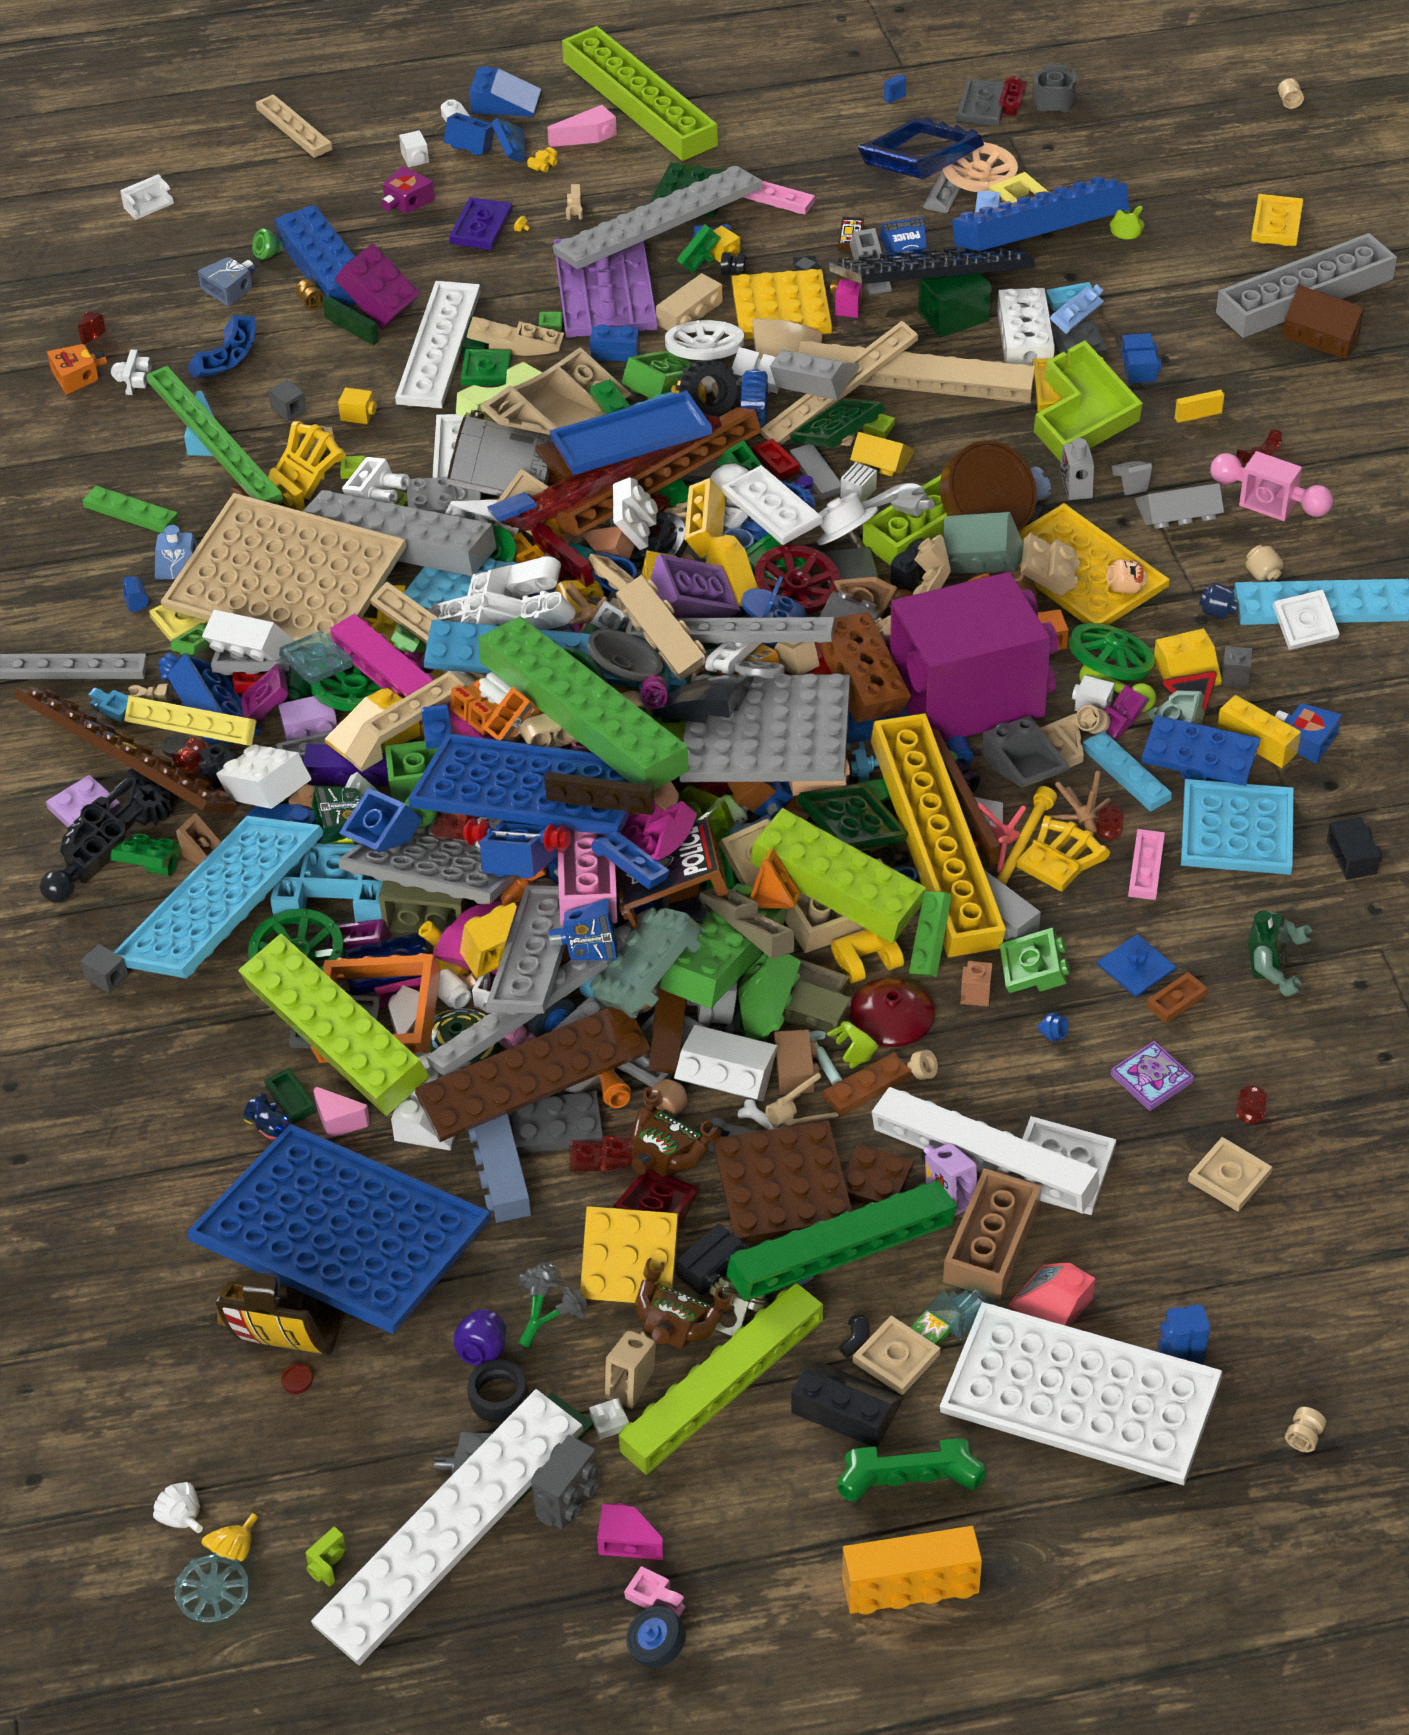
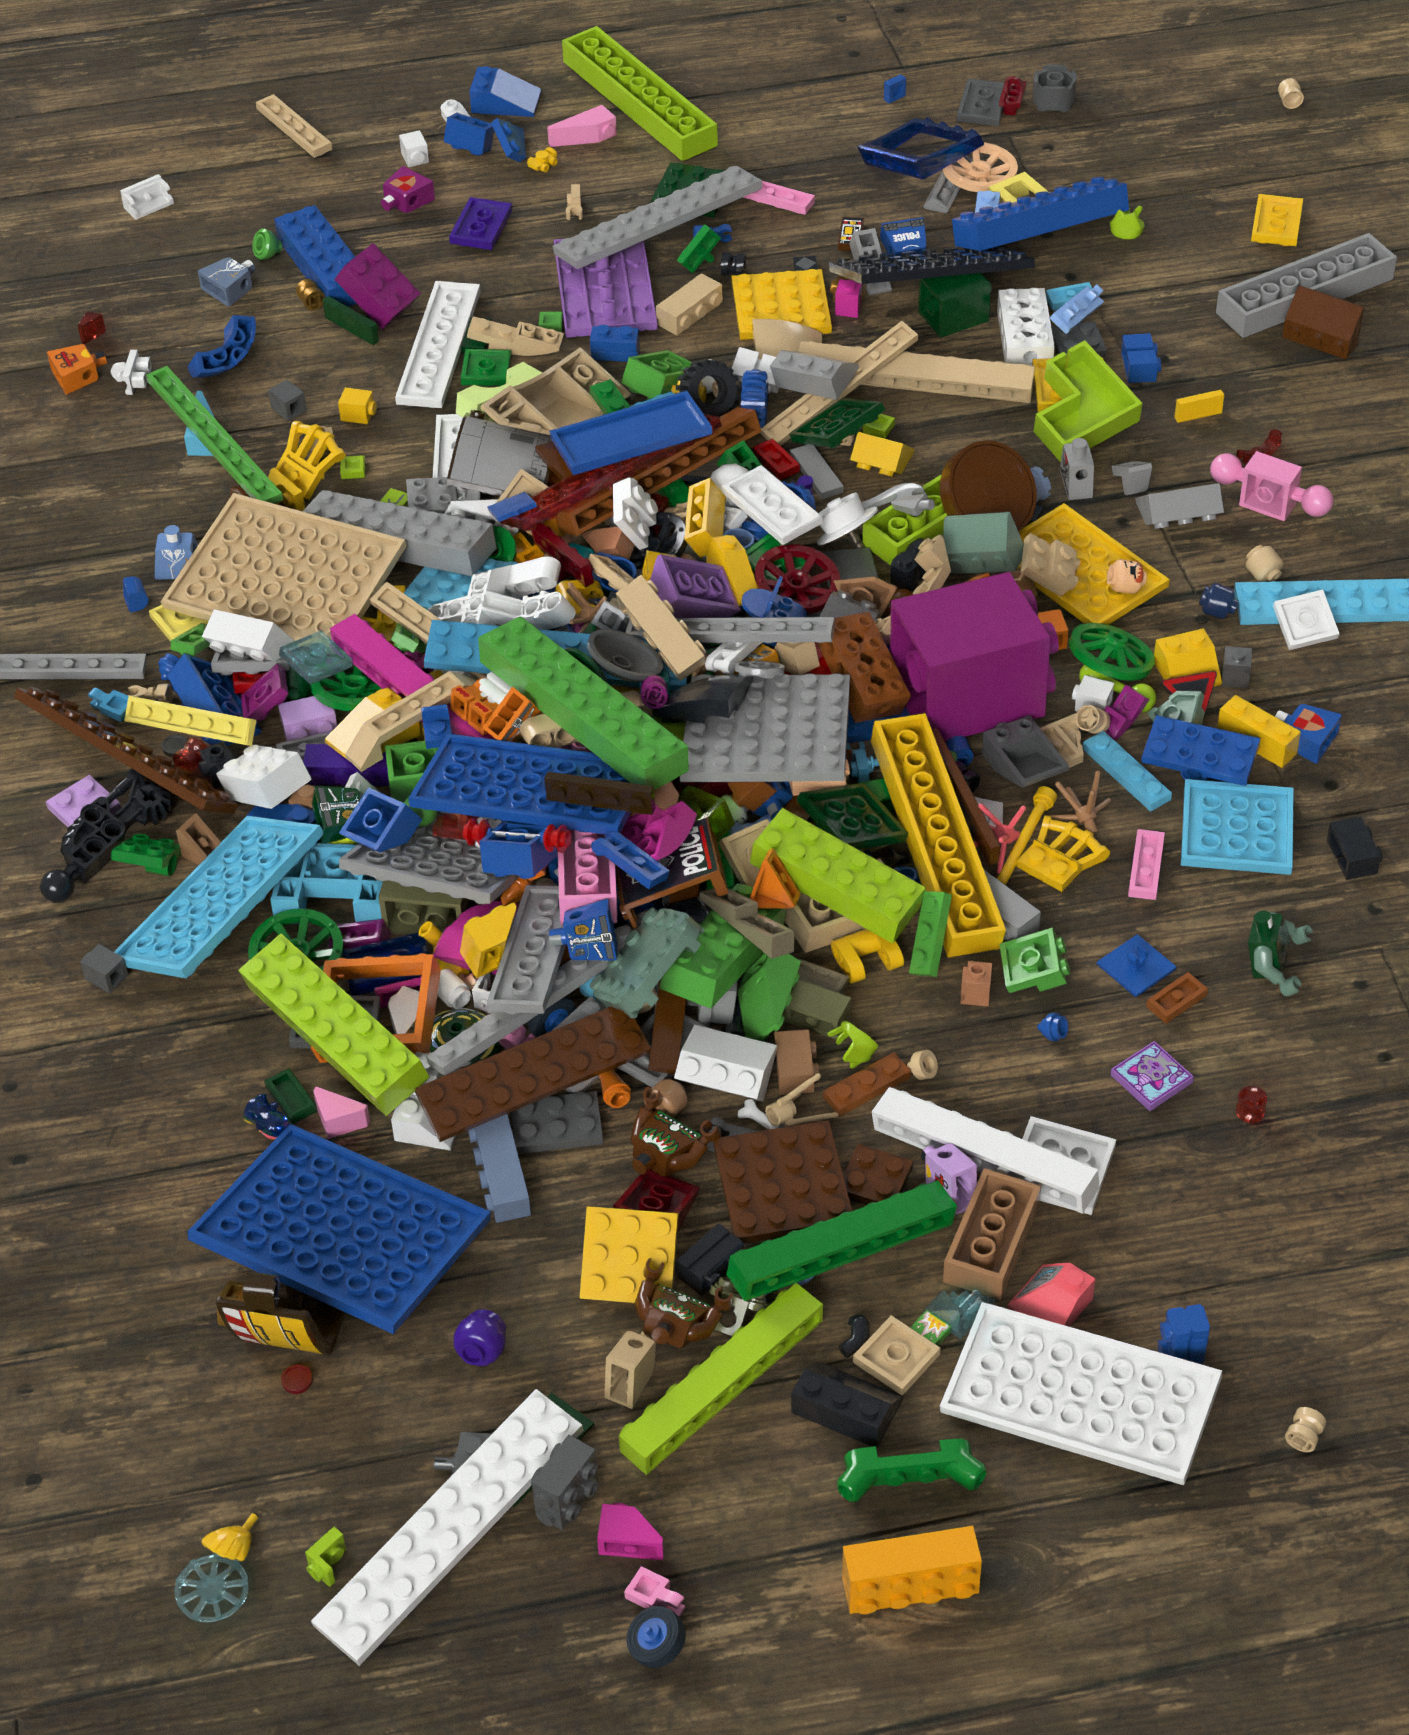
(130, 509): bright green plate -> none
(178, 1507): white piece -> none
(374, 481): white brick -> none
(496, 1370): black tyre -> none
(521, 224): yellow rock -> none
(538, 1282): dark grey plant -> none
(593, 1156): clear red slope -> none
(608, 1418): white tile -> none
(704, 346): white wheel -> none
(728, 243): yellow brick -> none
(824, 1059): light aqua piece -> none
(859, 480): white brick -> none
(892, 1011): dark red dish -> none
(1110, 822): clear red wheel -> none
(1230, 1174): tan plate -> none

